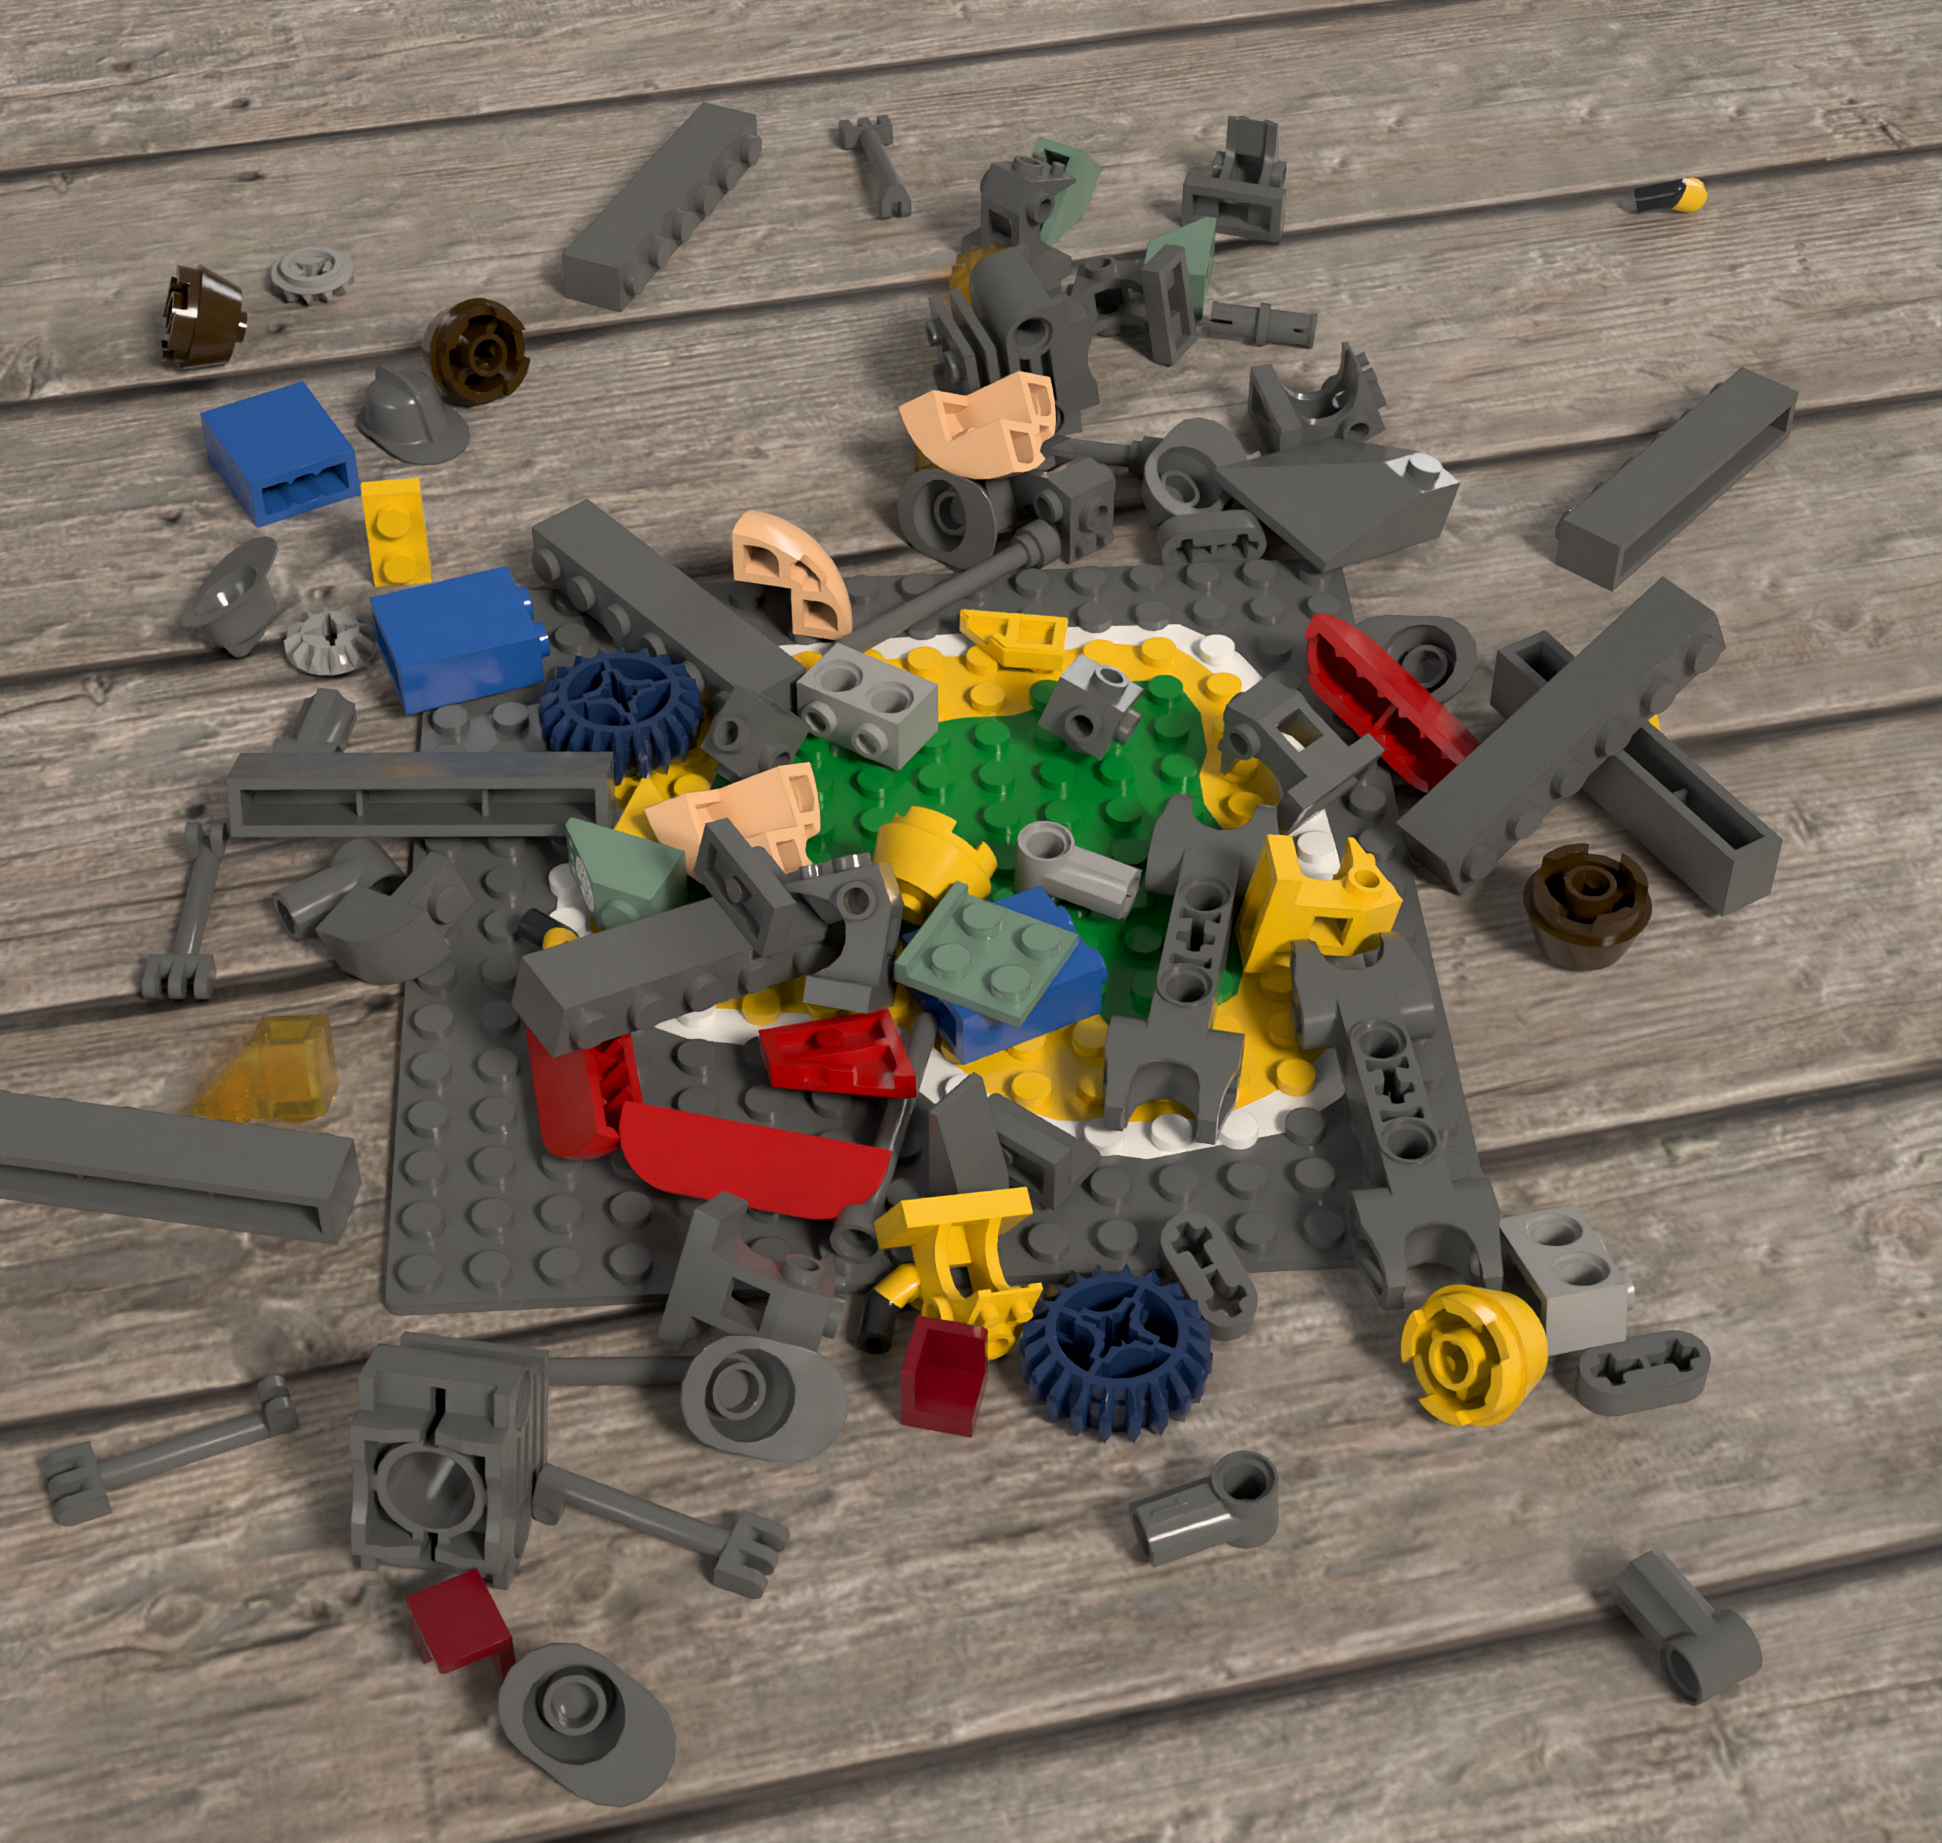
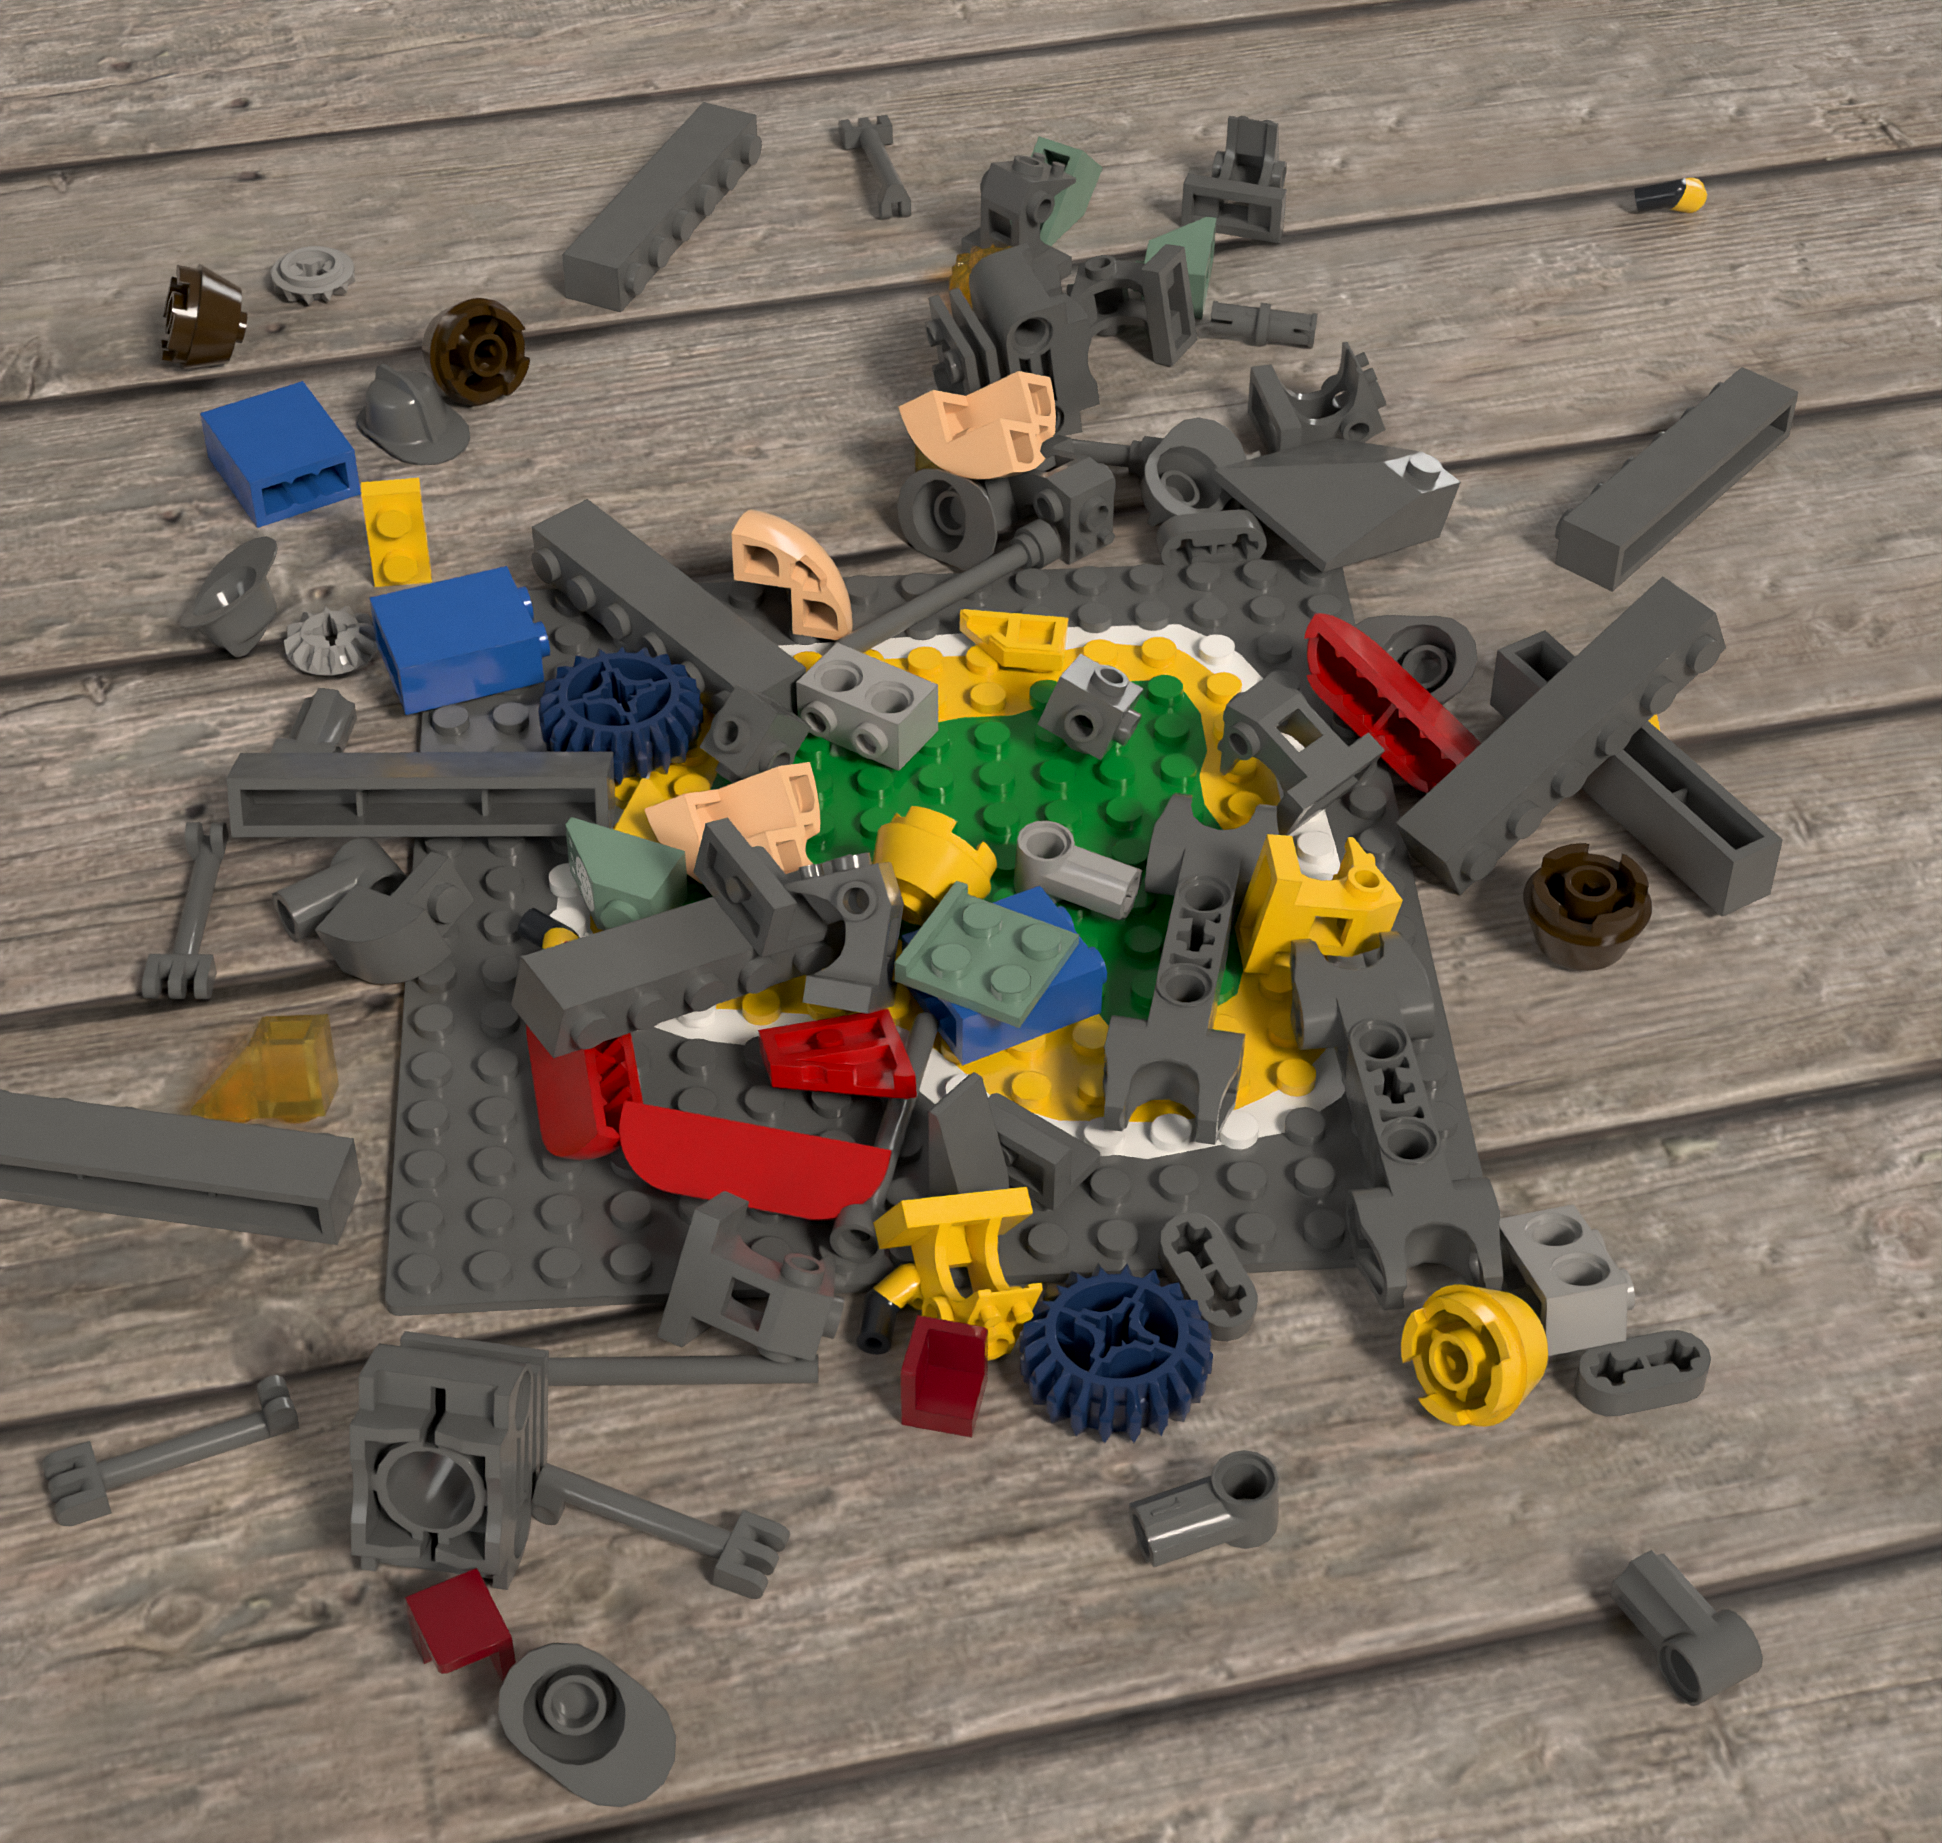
(763, 1398): dark grey piece -> none

